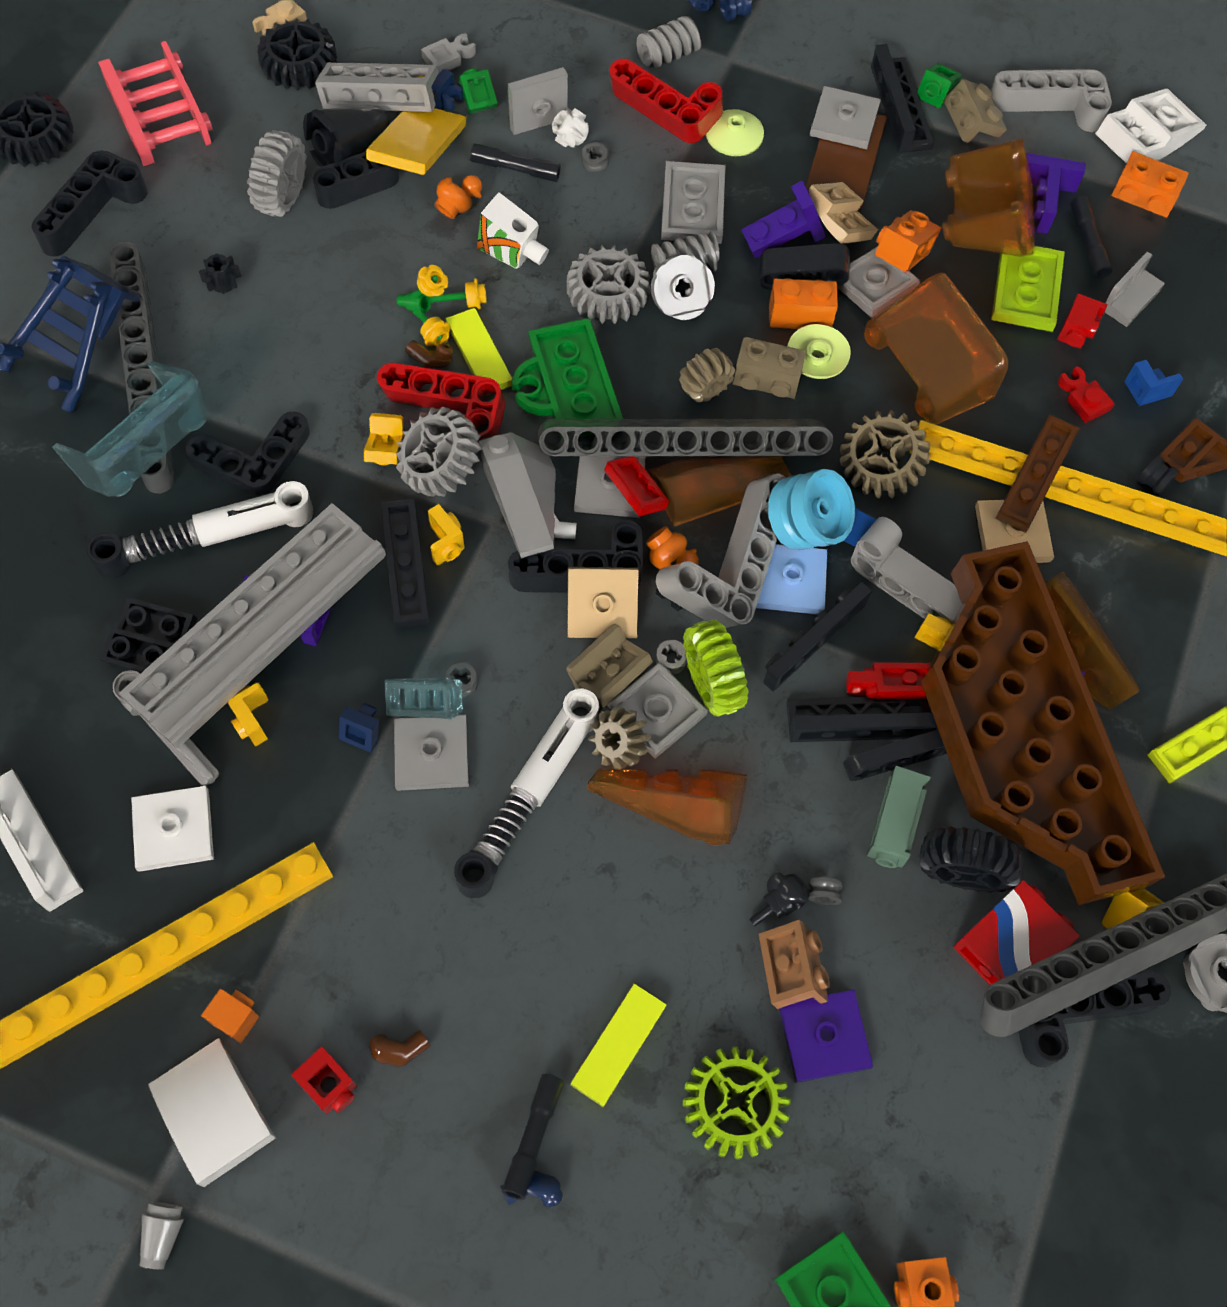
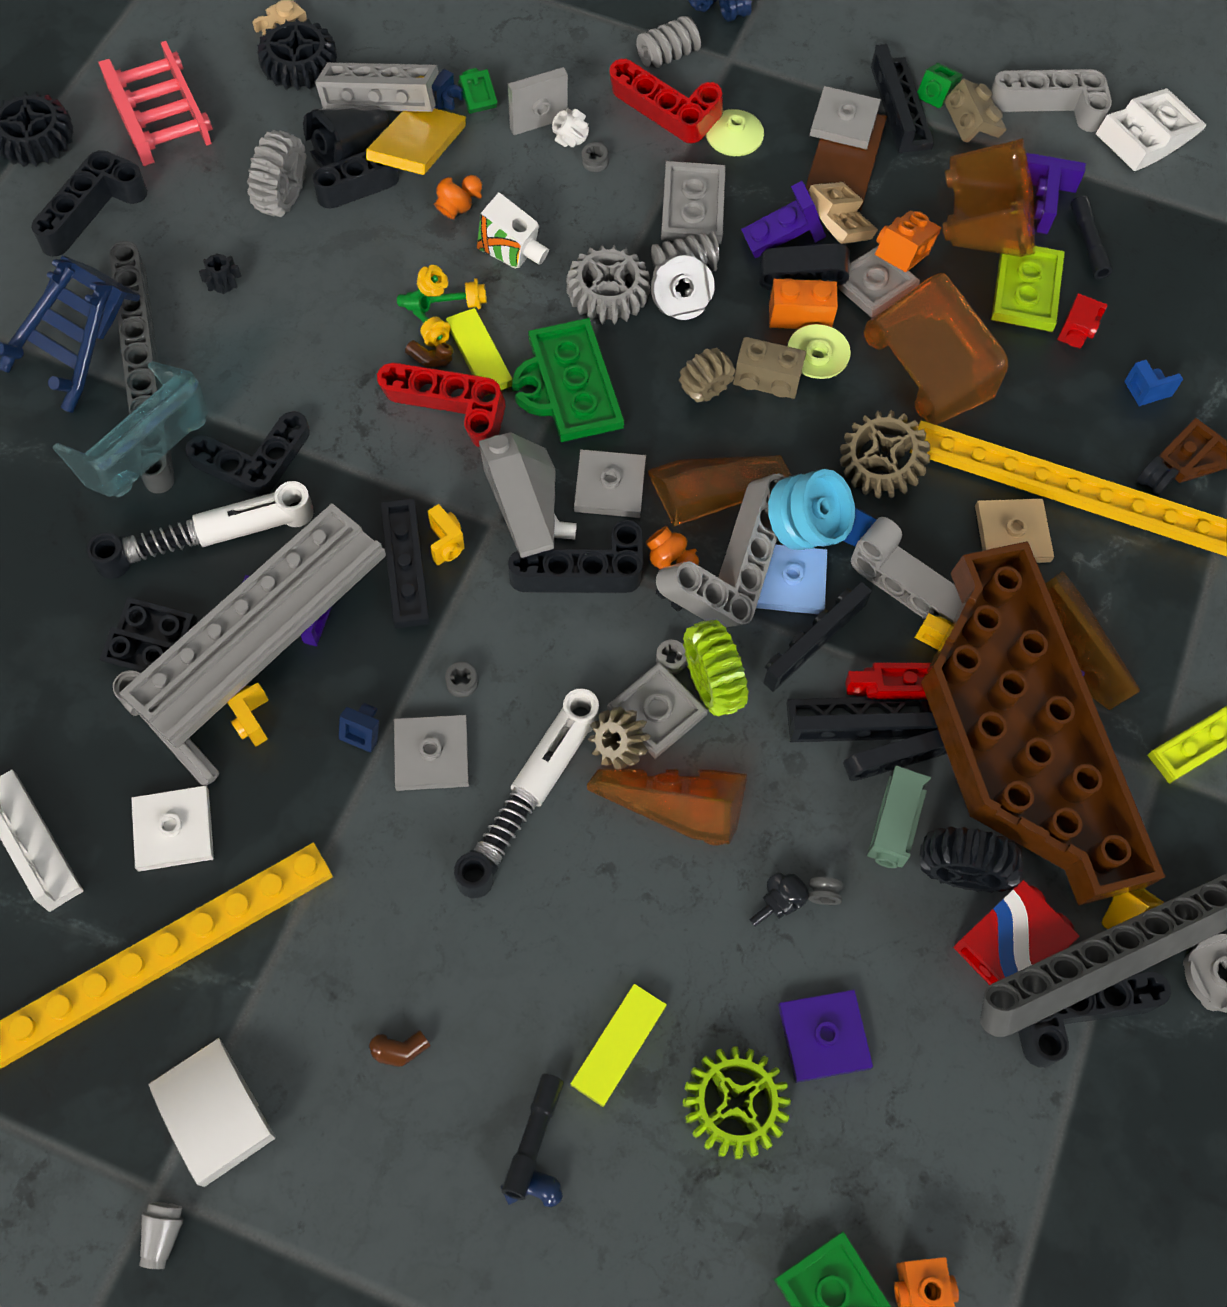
(231, 1014): orange plate -> none
(315, 1072): red brick -> none
(383, 438): yellow bracket -> none
(429, 448): light grey gear -> none
(446, 698): clear light blue slope -> none
(447, 54): light grey plate -> none
(497, 158): black piece -> none
(600, 599): tan plate -> none
(608, 665): dark tan bracket -> none
(636, 485): red plate -> none
(698, 446): dark grey beam -> none
(793, 964): medium nougat bracket -> none
(1037, 473): reddish brown tile -> none
(1086, 399): red plate -> none
(1133, 292): light grey panel -> none
(1150, 184): orange brick -> none

